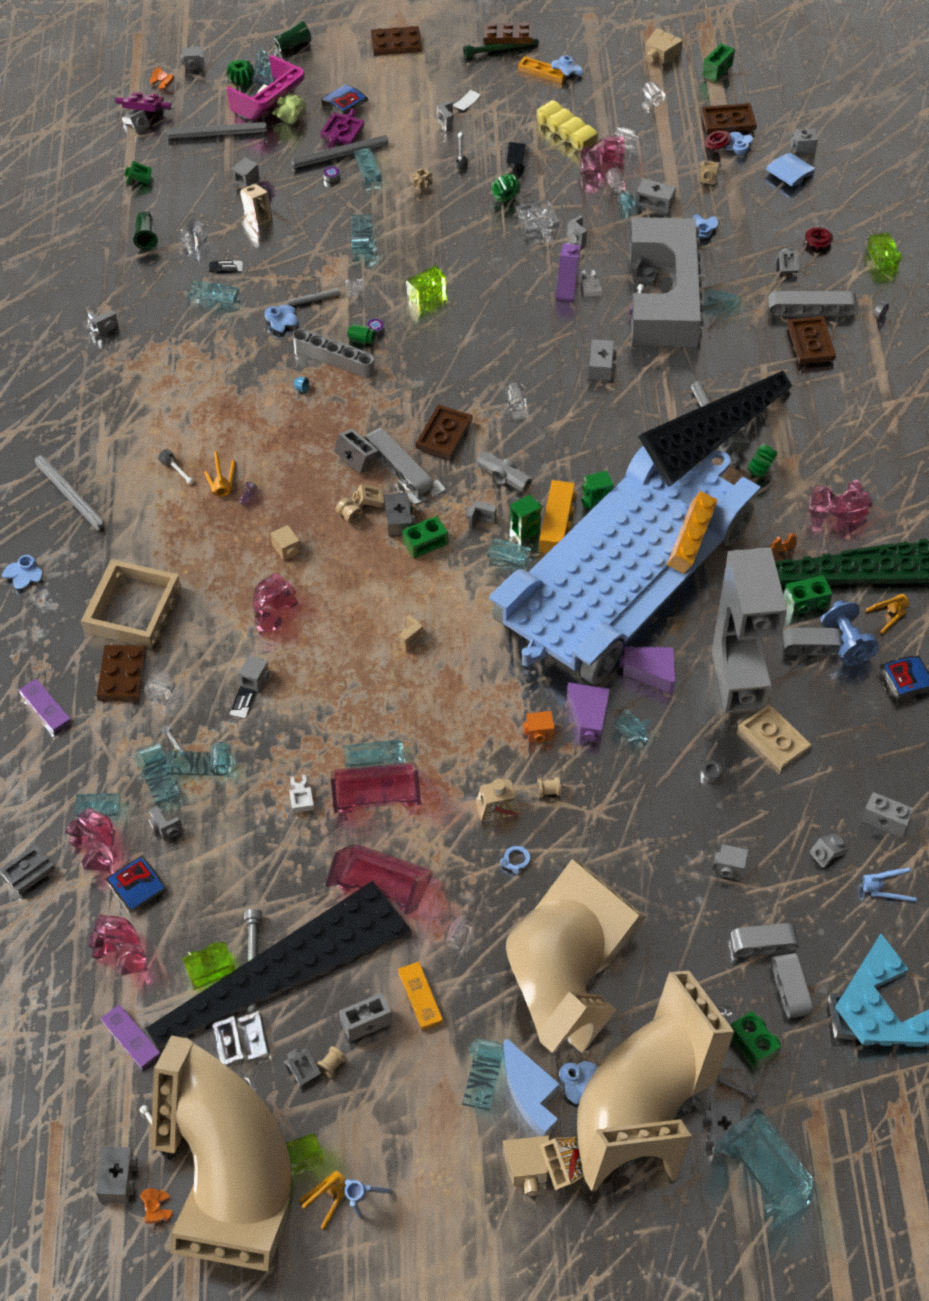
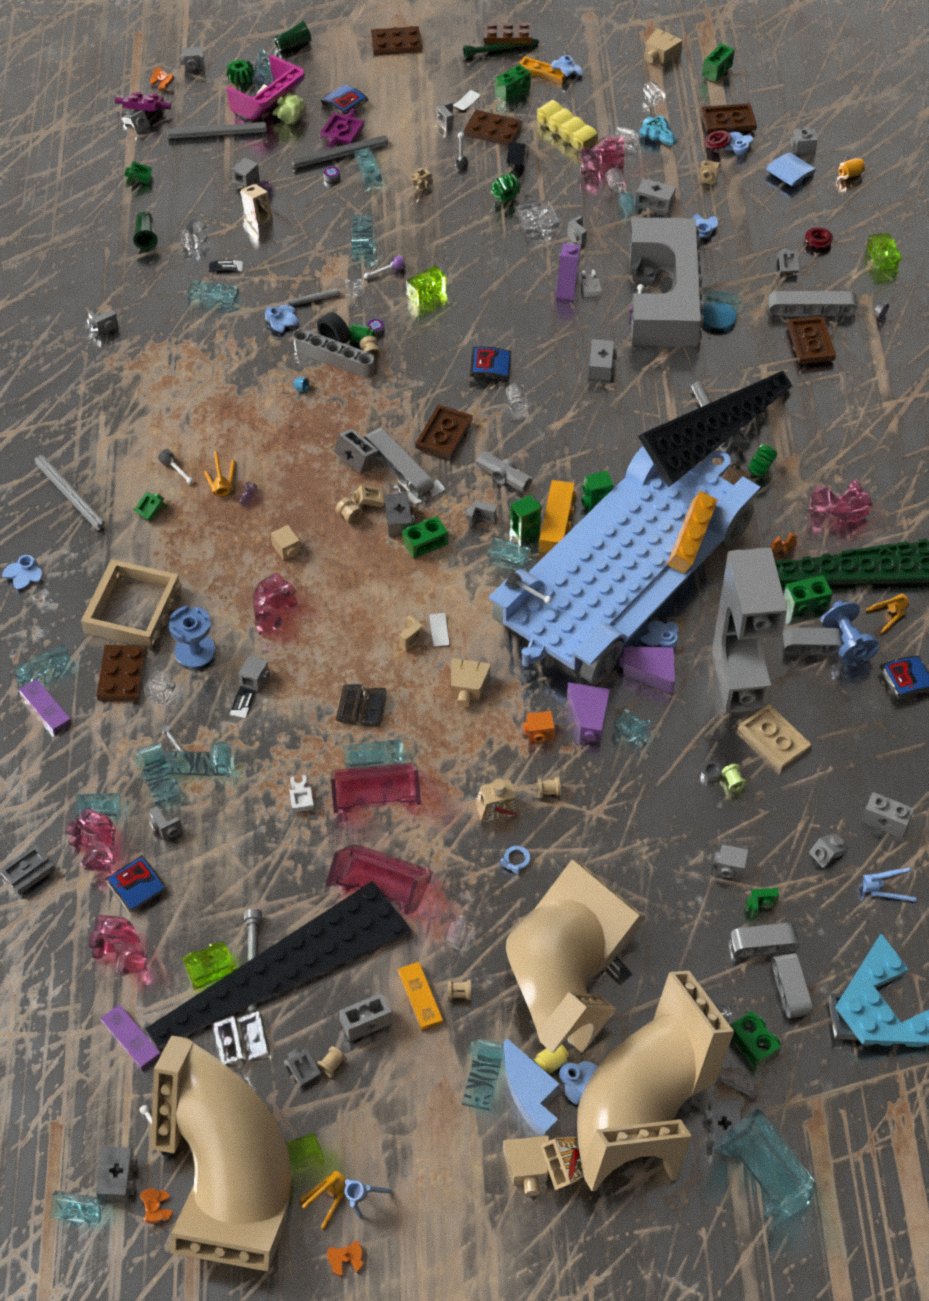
(41, 664): none -> clear light blue hinge
(76, 1207): none -> clear light blue plate
(150, 505): none -> green bracket
(191, 629): none -> medium blue piece
(333, 327): none -> black tyre
(338, 1256): none -> orange piece
(361, 705): none -> clear smoke slope
(370, 345): none -> tan wheel
(397, 264): none -> hinge
(439, 629): none -> white sticker
(459, 989): none -> tan bush
(468, 680): none -> tan torso
(490, 363): none -> slope
(493, 127): none -> reddish brown plate
(512, 82): none -> green brick
(515, 581): none -> hinge
(552, 1061): none -> light yellow brick
(619, 971): none -> black sticker
(658, 130): none -> medium azure rock
(661, 634): none -> light blue plate
(718, 315): none -> dark azure dish
(734, 778): none -> yellowish green bush
(761, 898): none -> green bracket
(851, 168): none -> light orange brick

